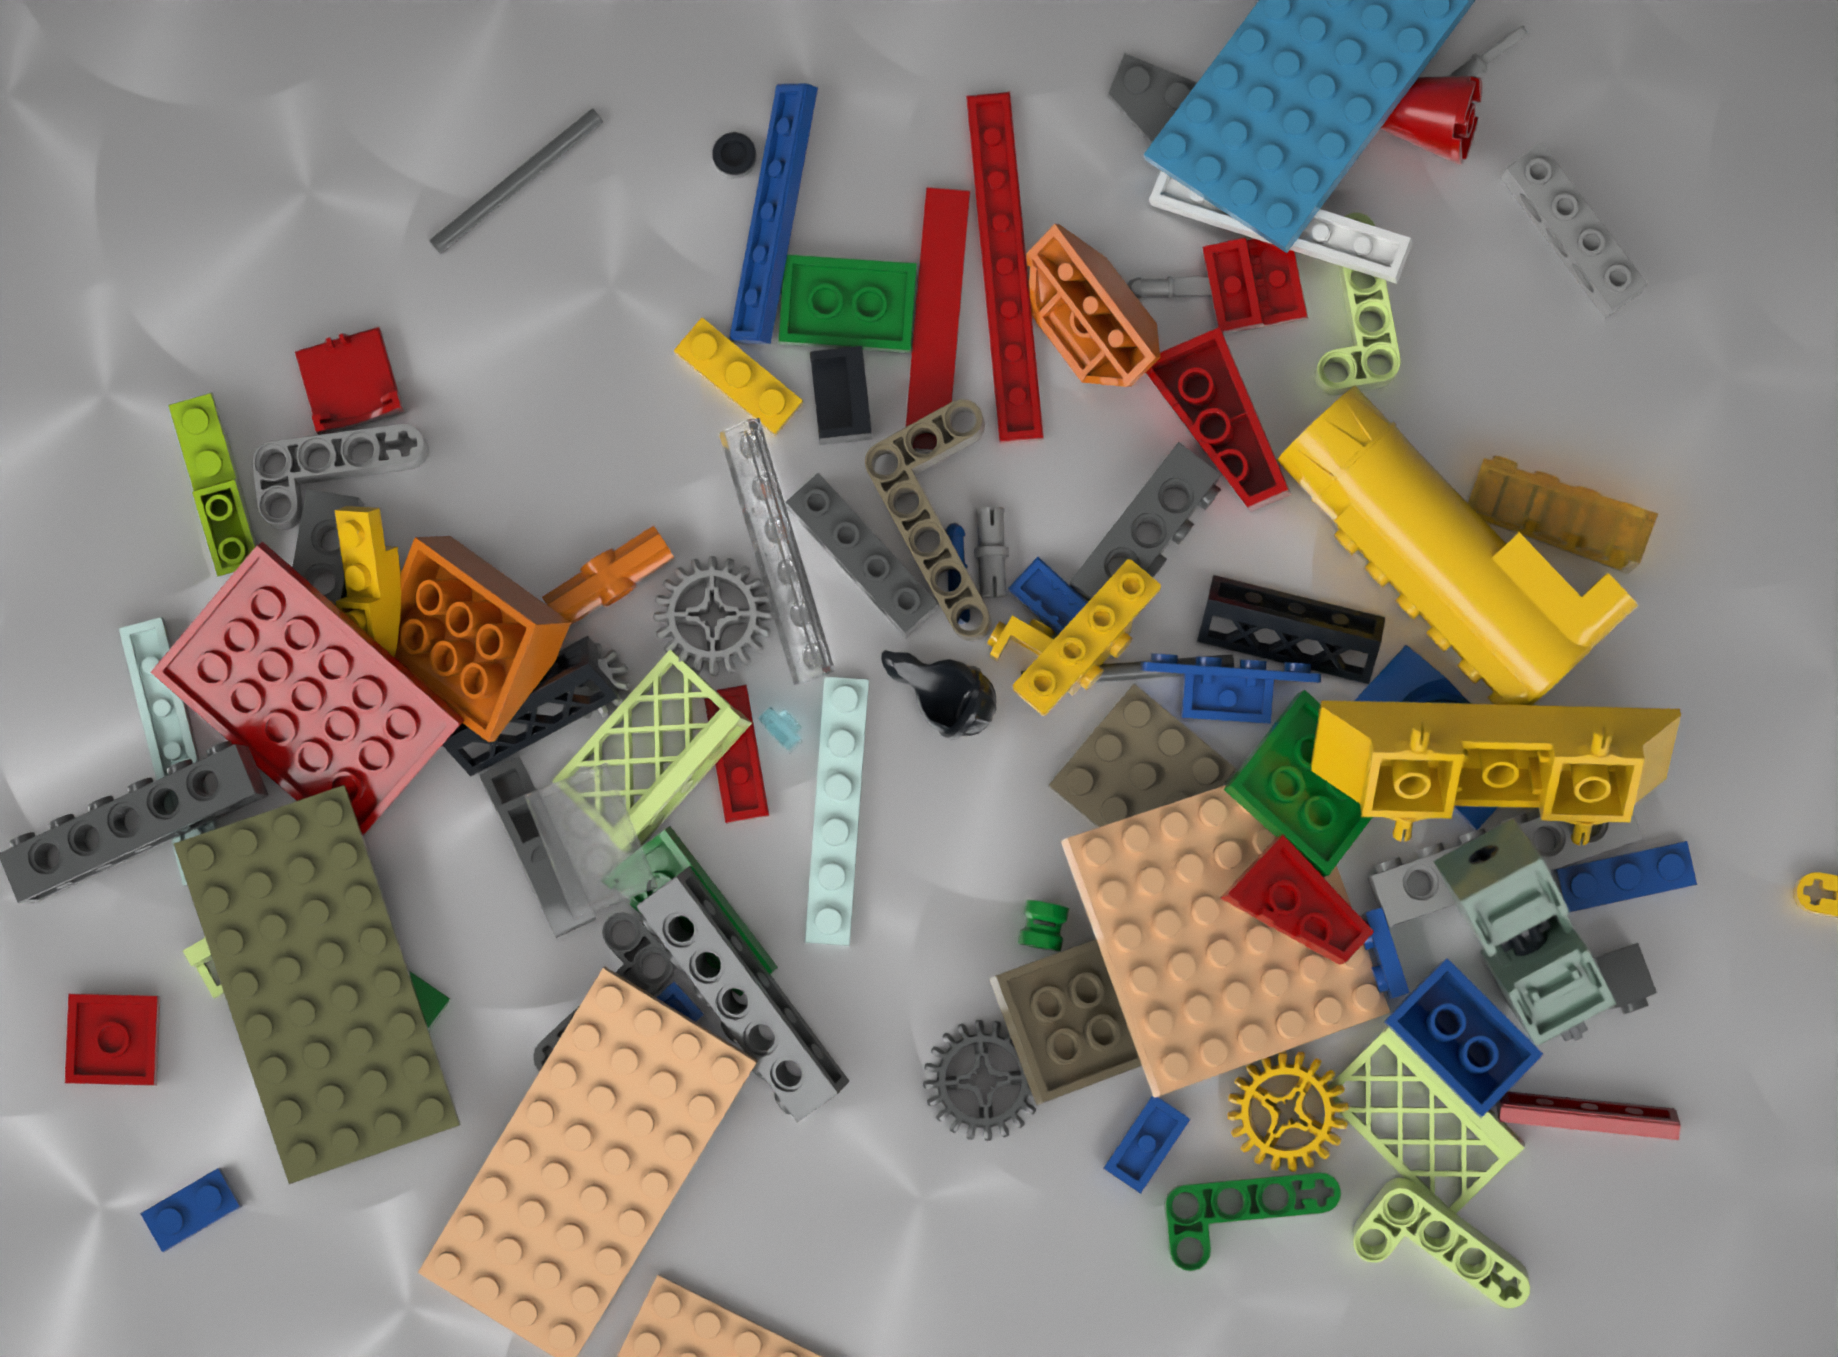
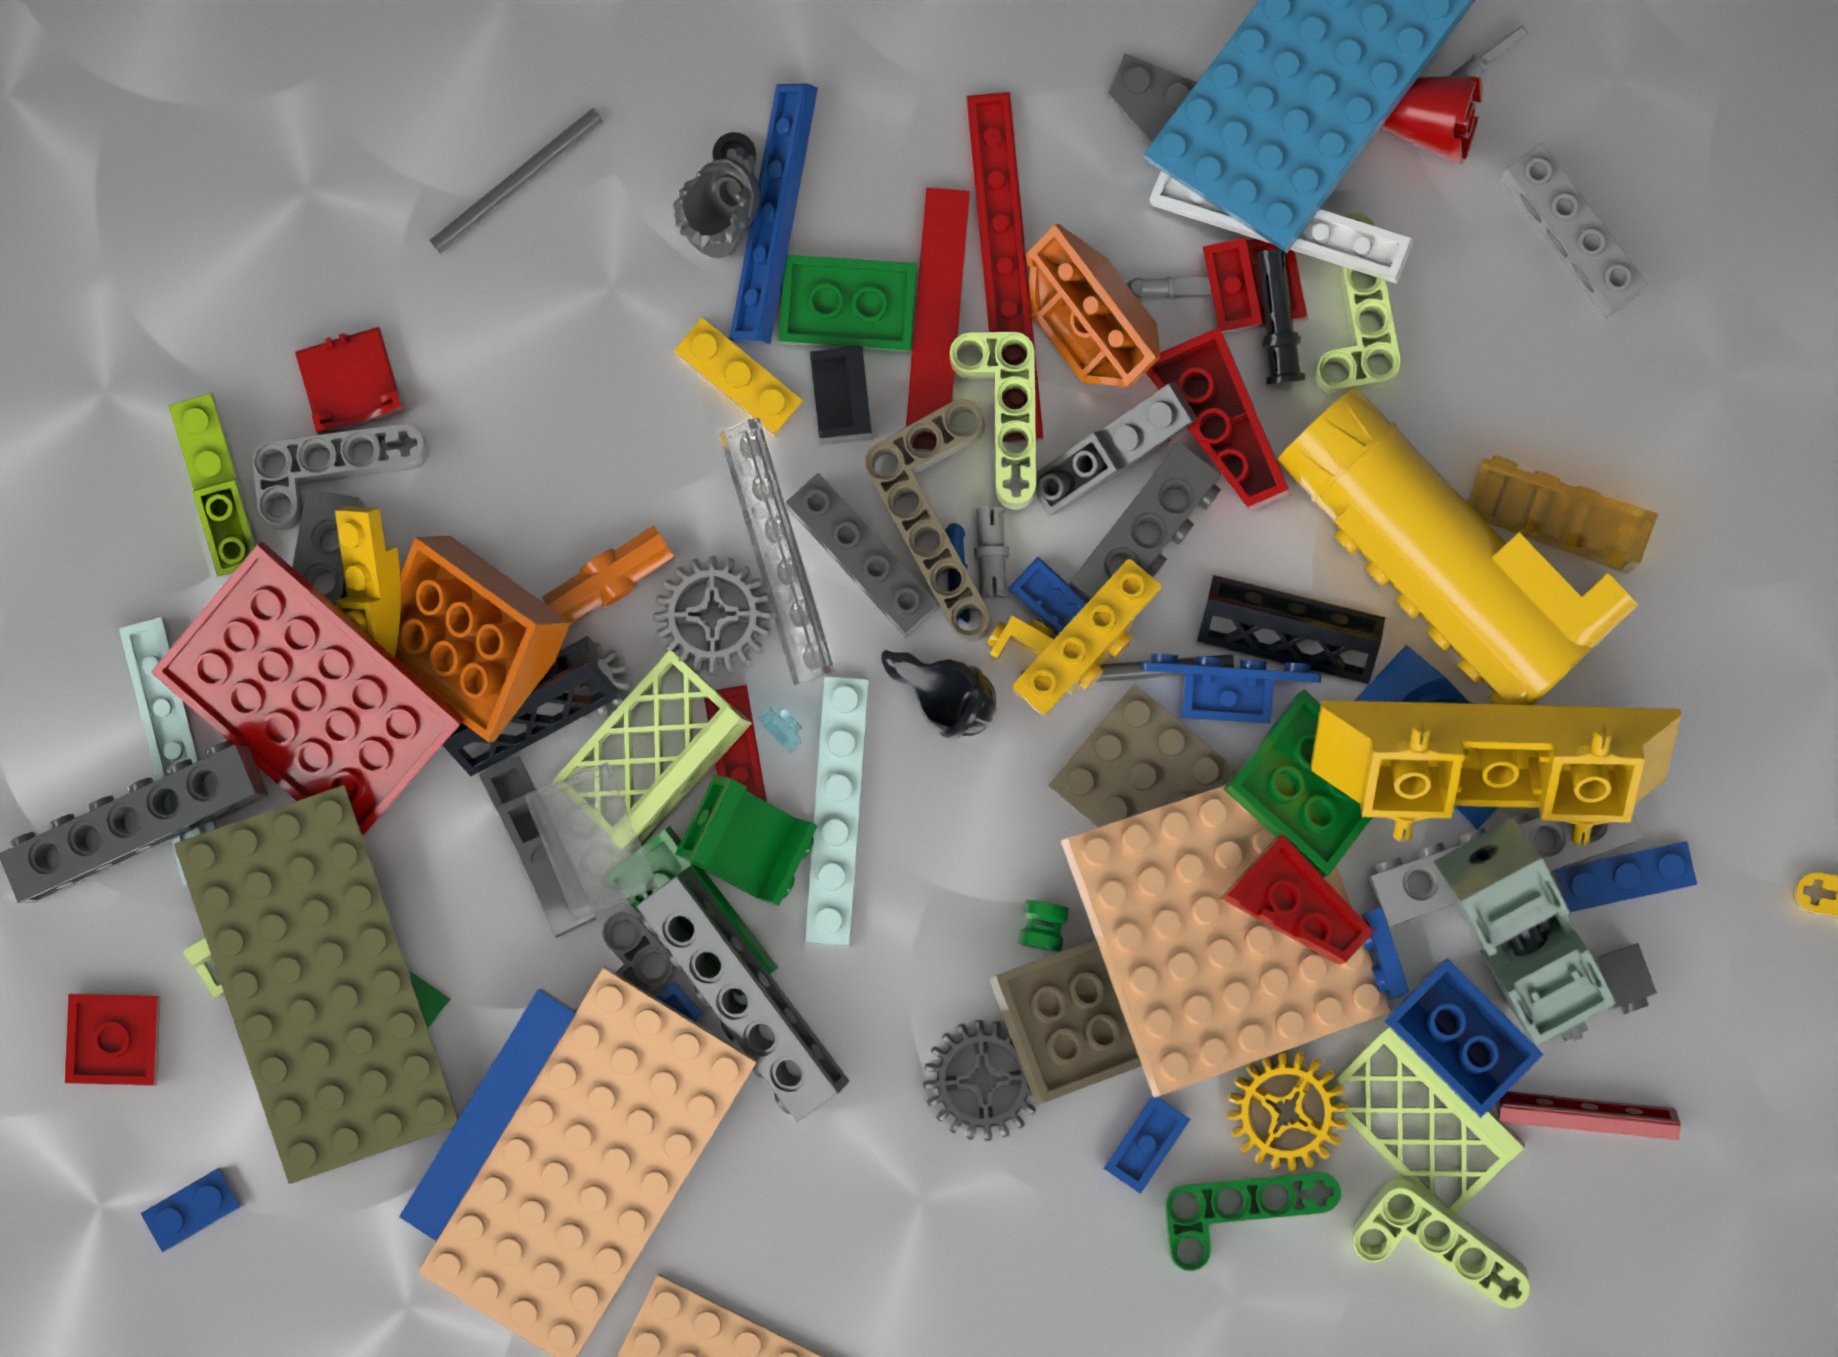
(488, 1114): none -> blue tile
(719, 204): none -> dark grey hair
(746, 841): none -> green panel
(1006, 419): none -> yellowish green beam
(1113, 449): none -> slope
(1280, 338): none -> black pin

